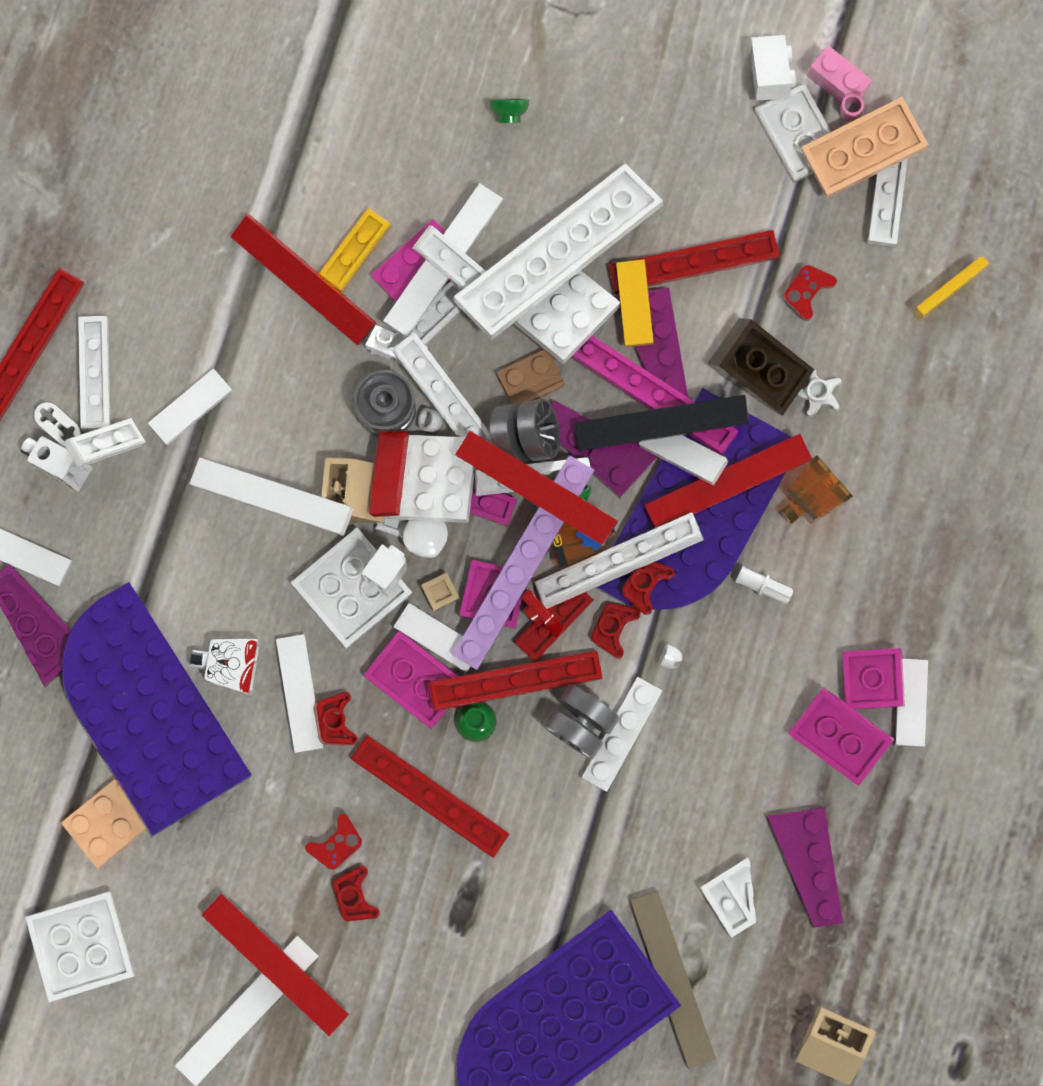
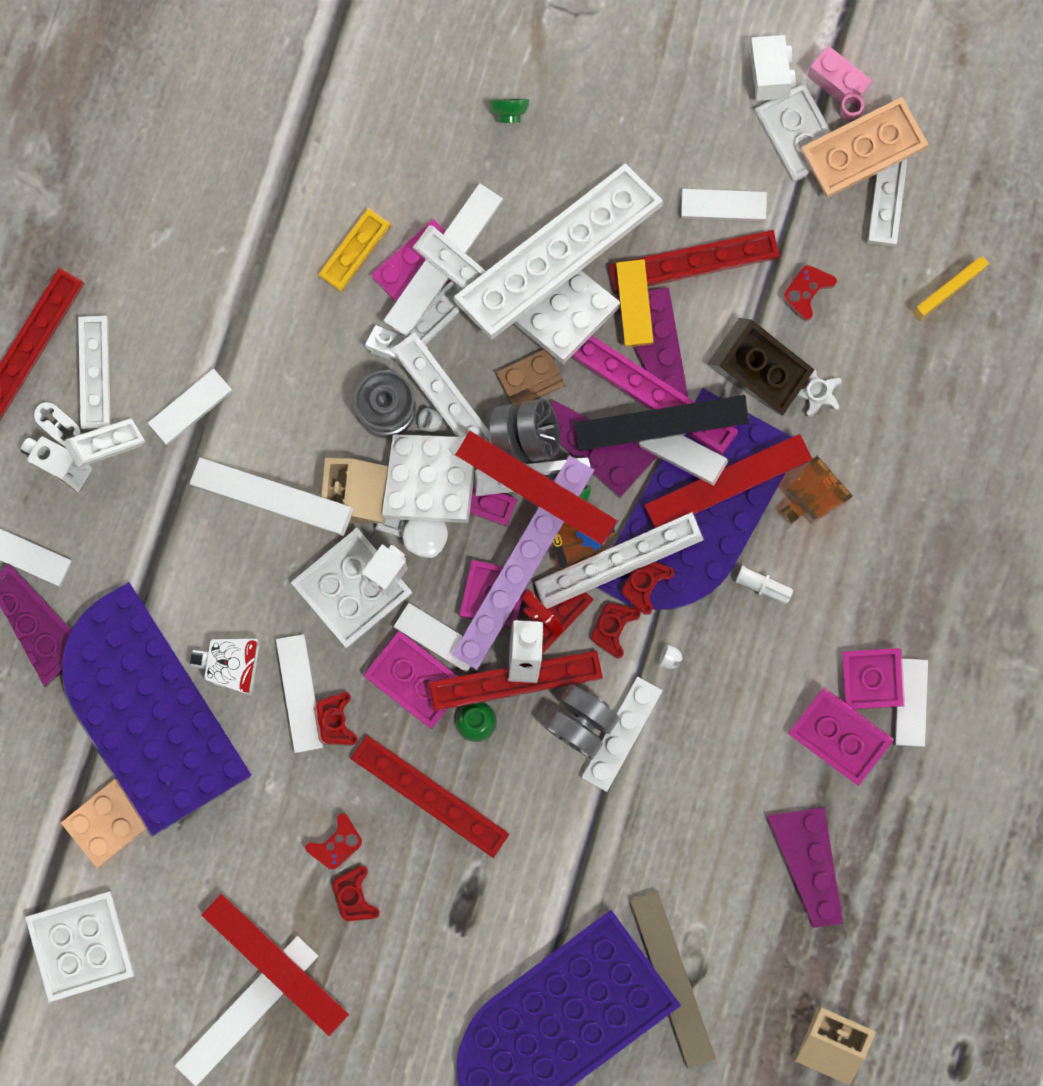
(303, 279): red tile -> none
(389, 474): red tile -> none
(440, 592): tan plate -> none
(525, 648): none -> white torso
(723, 205): none -> white tile
(732, 898): white wing -> none

